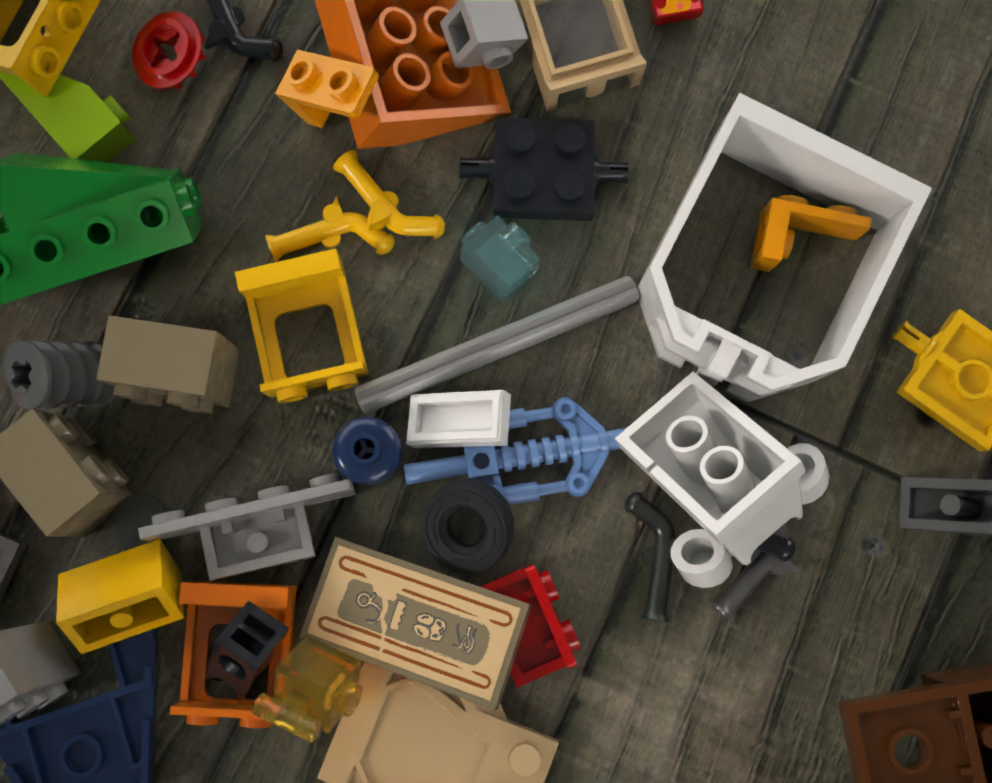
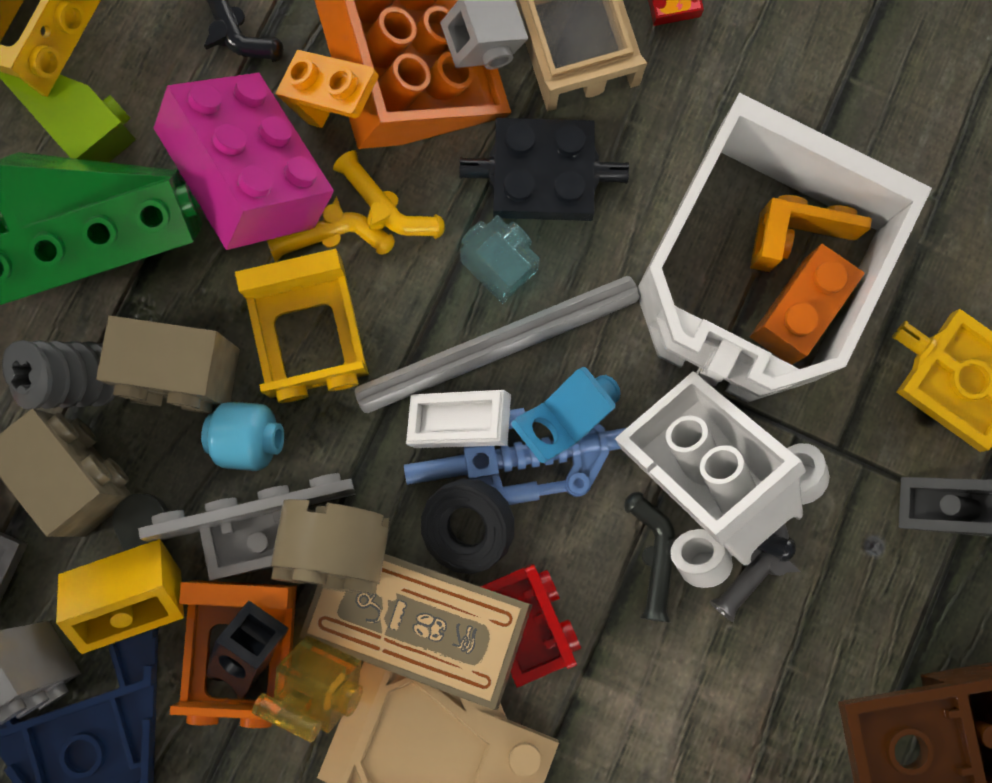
(150, 57): red gear -> none
(242, 159): none -> dark pink brick
(242, 436): none -> medium azure head
(330, 546): none -> dark tan brick
(386, 454): dark blue head -> none
(569, 413): none -> dark azure bracket
(807, 305): none -> orange brick

